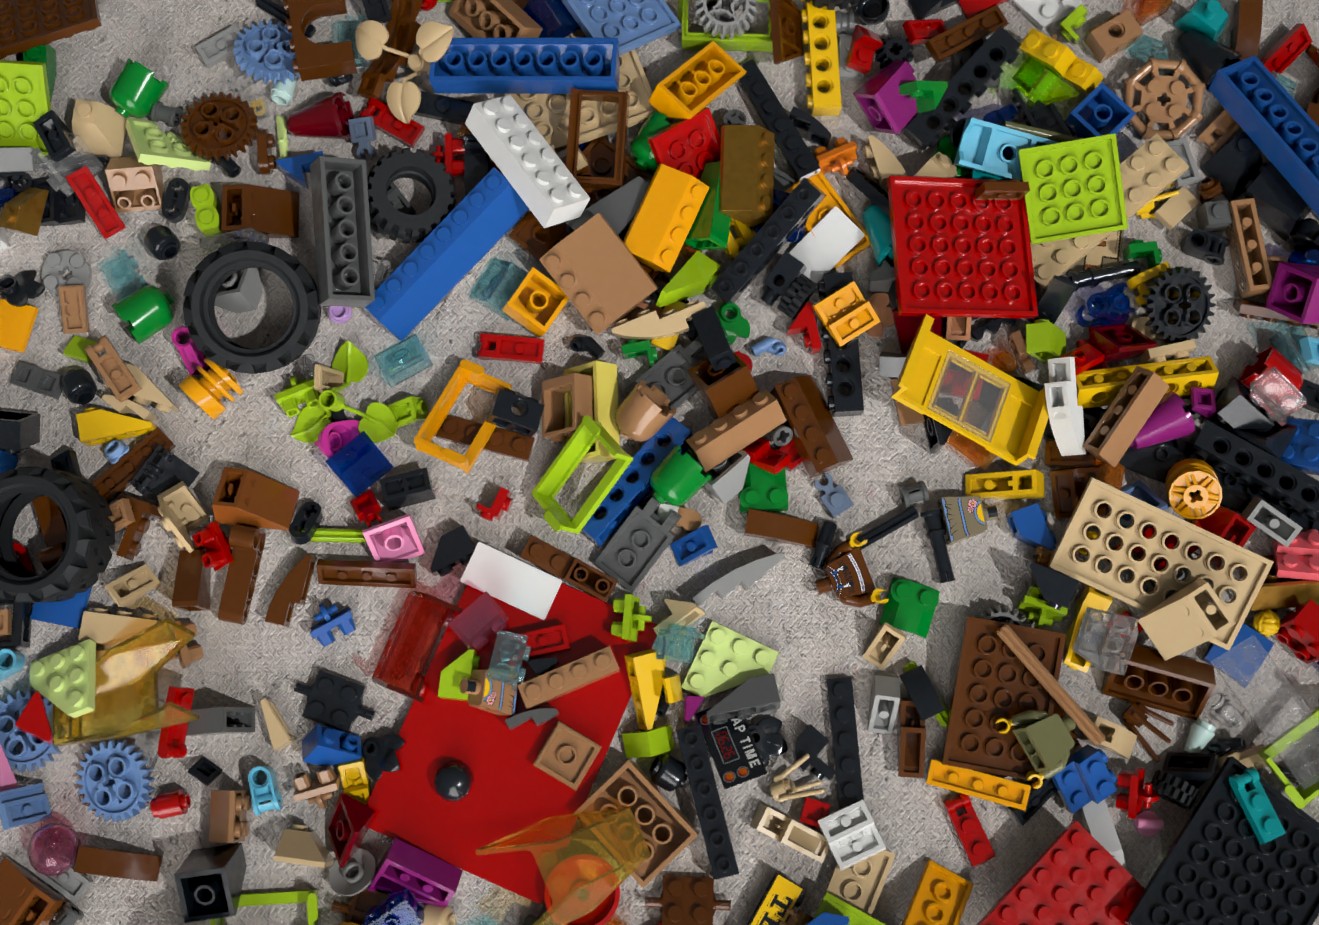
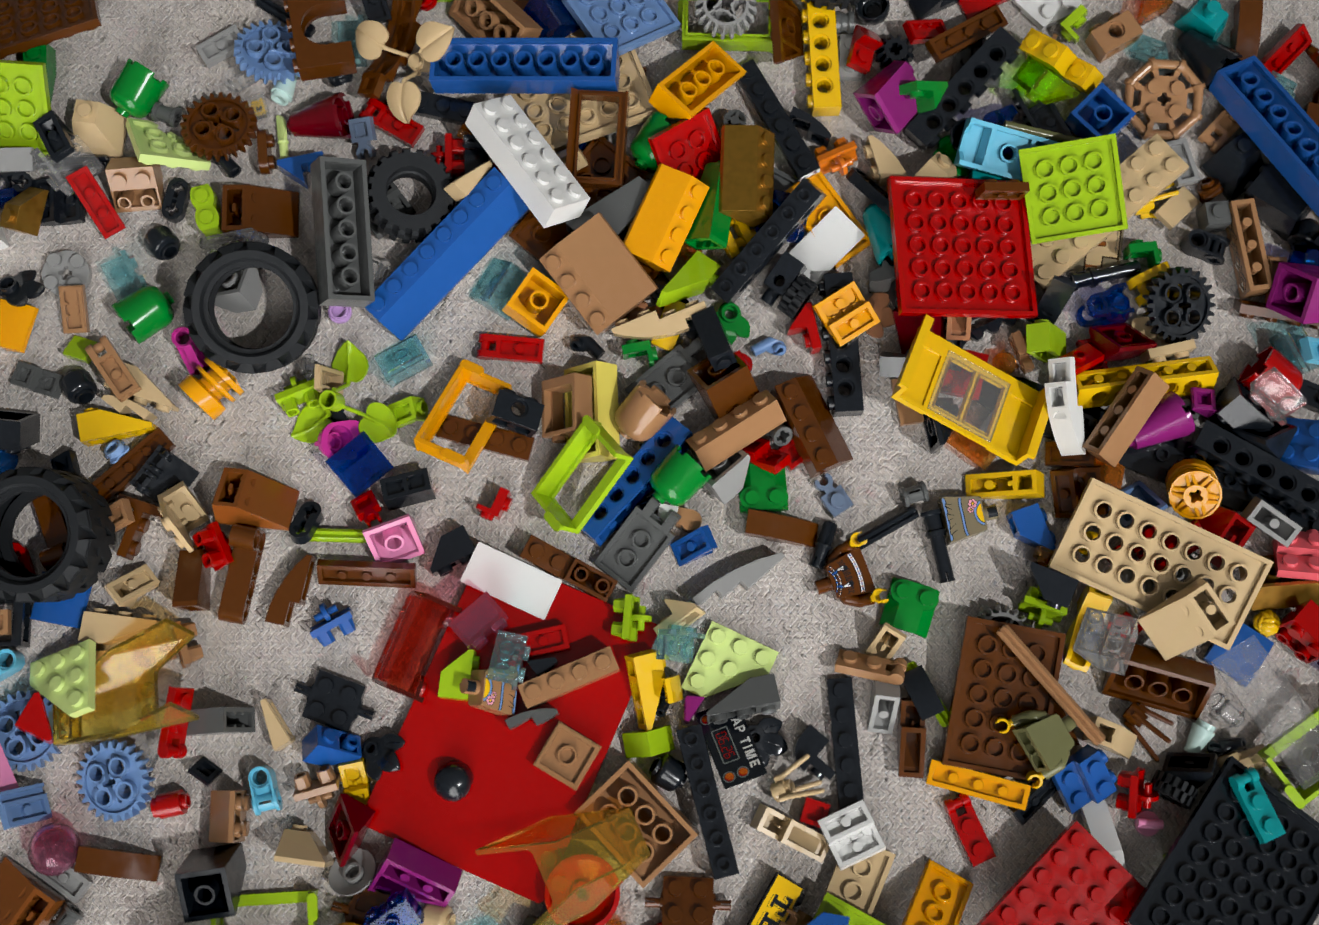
(464, 185): none -> tan slope
(871, 667): none -> medium nougat plate

